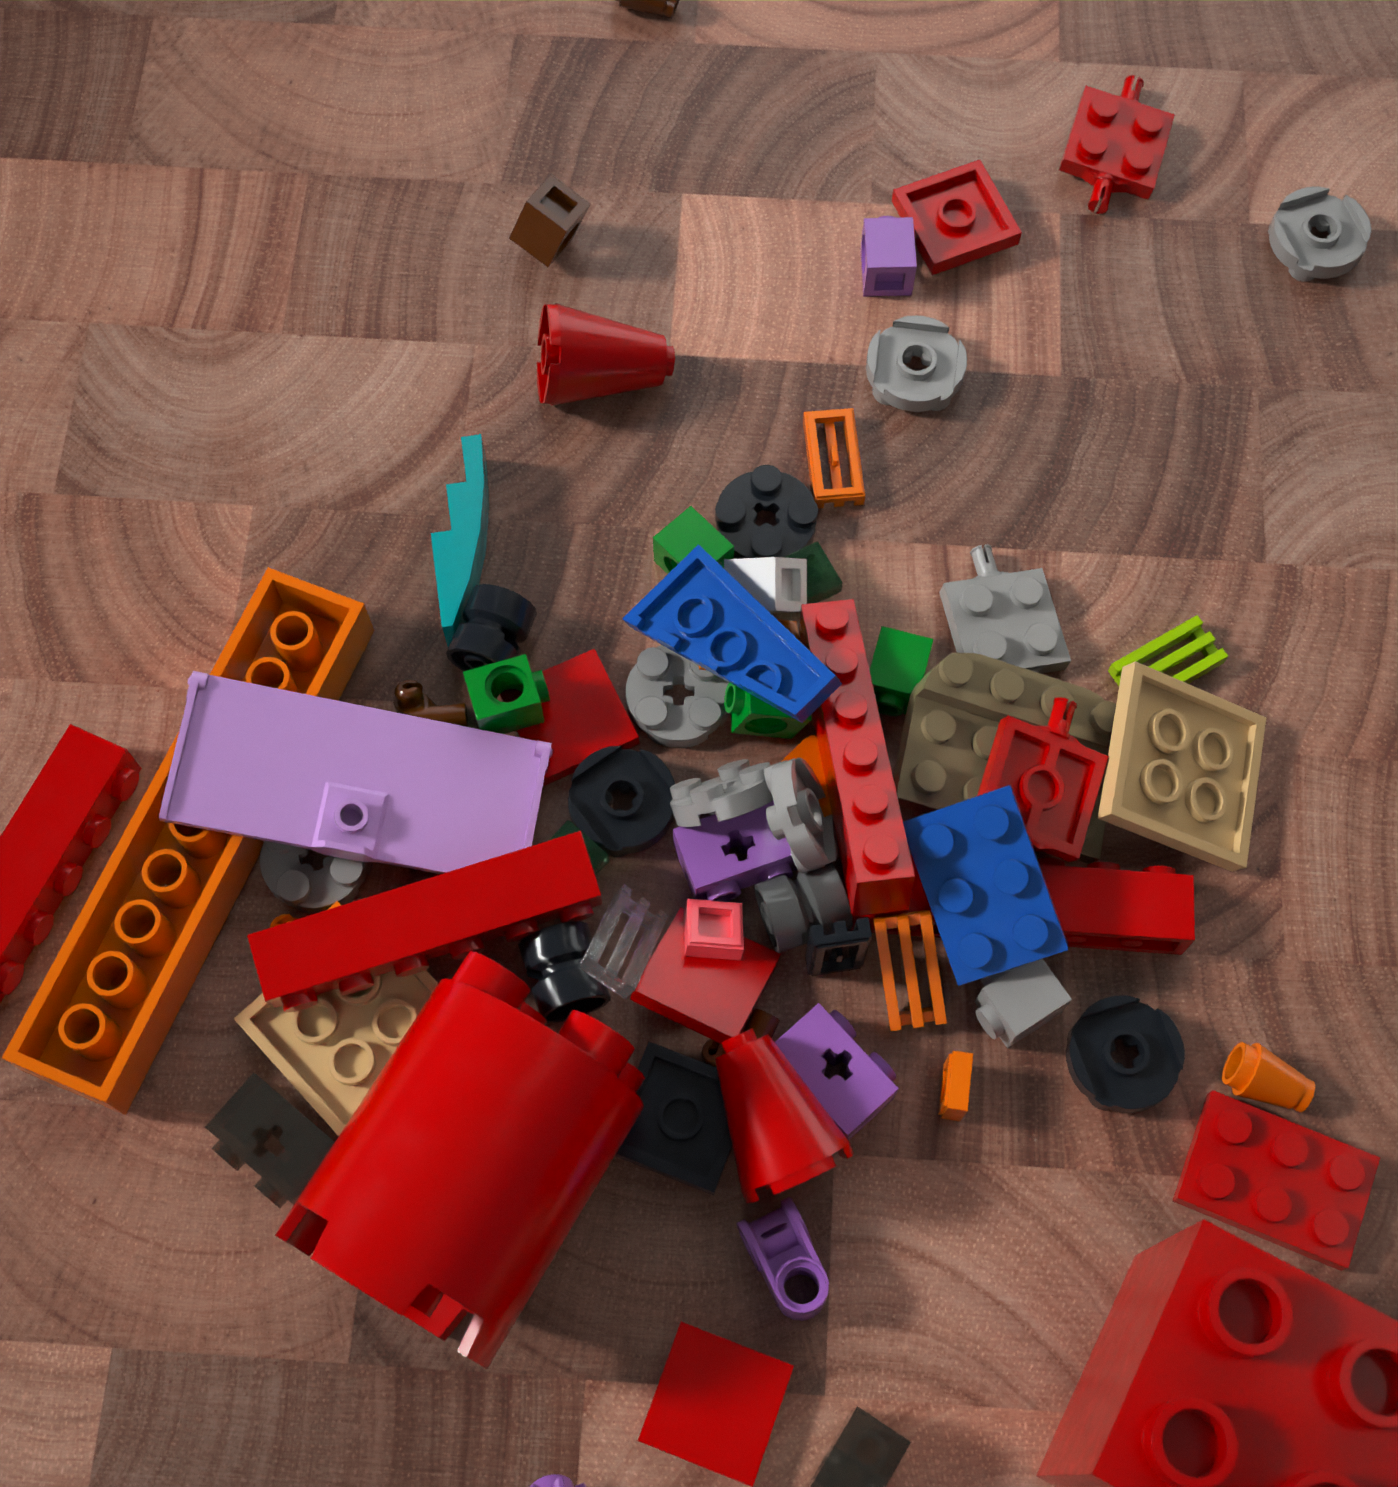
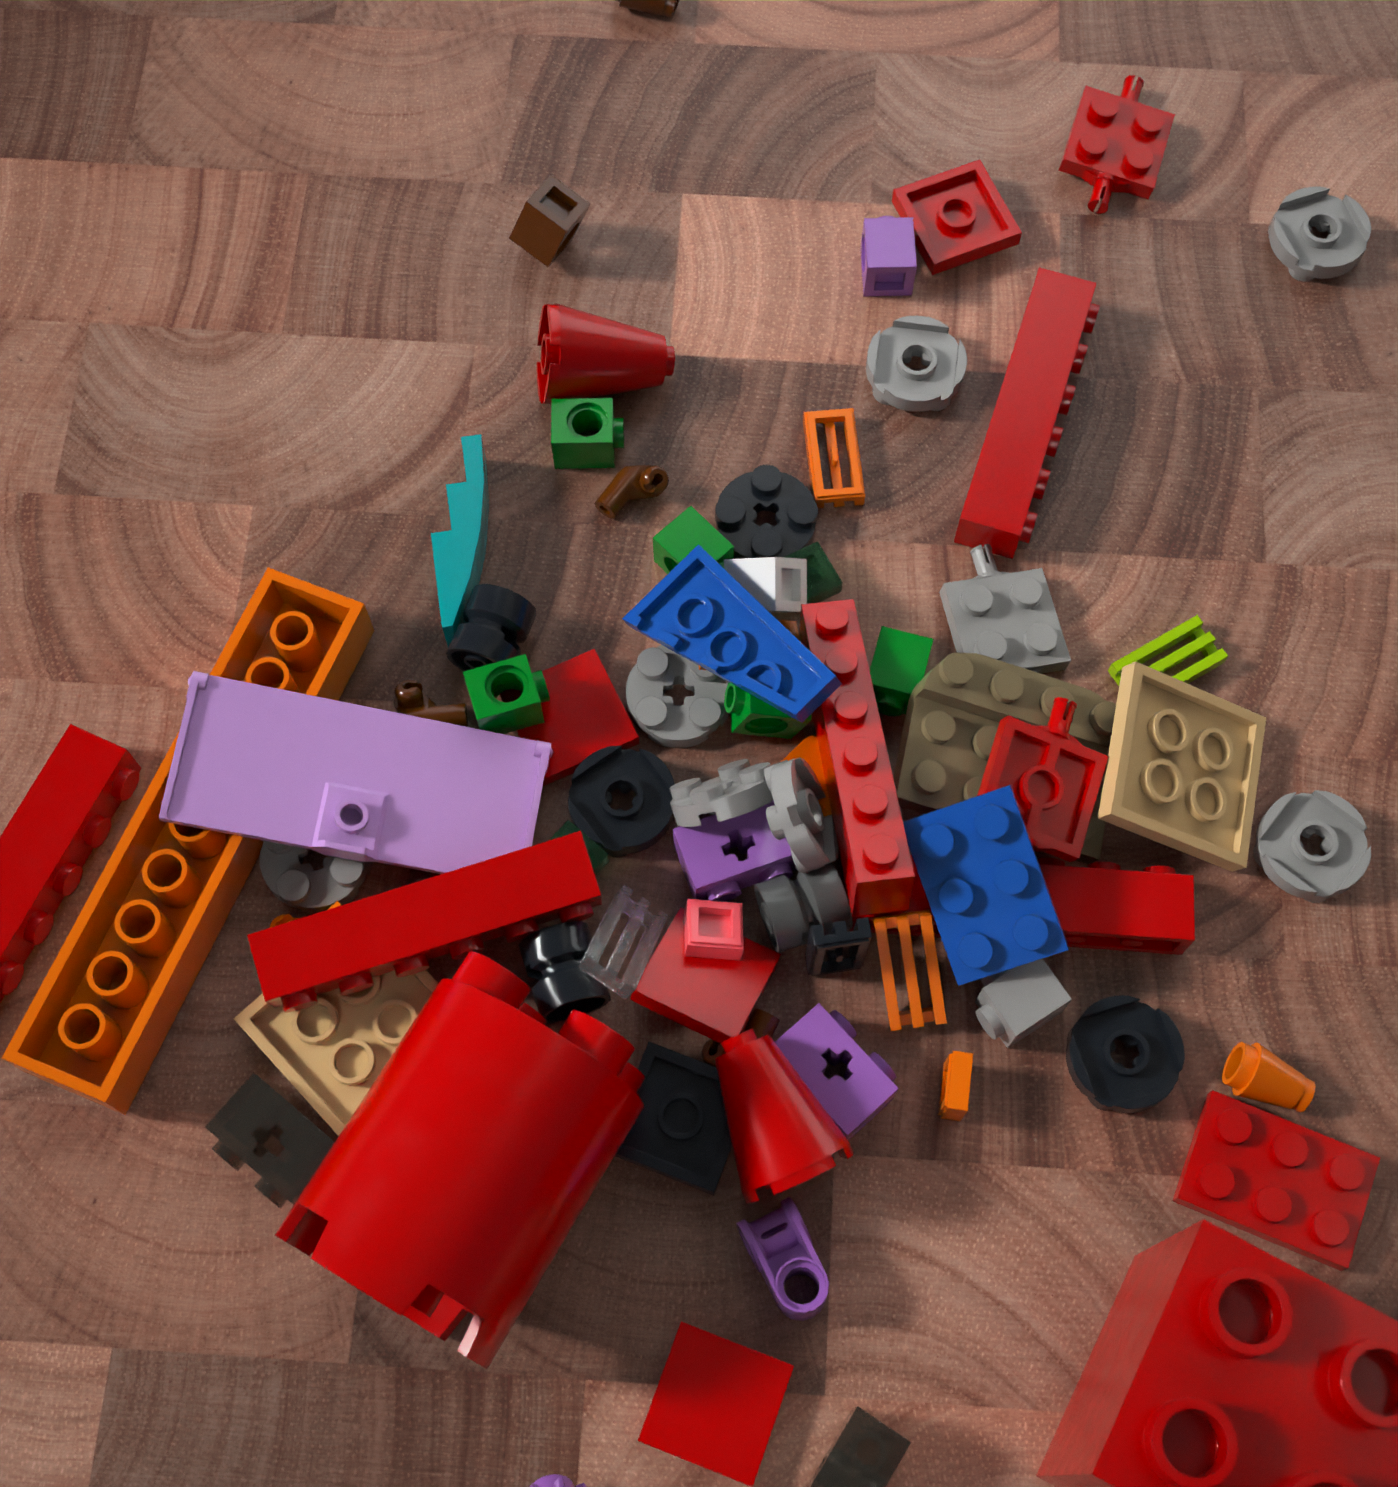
(579, 415): none -> green brick
(632, 484): none -> reddish brown arm
(1026, 412): none -> red brick
(1307, 875): none -> light grey plate

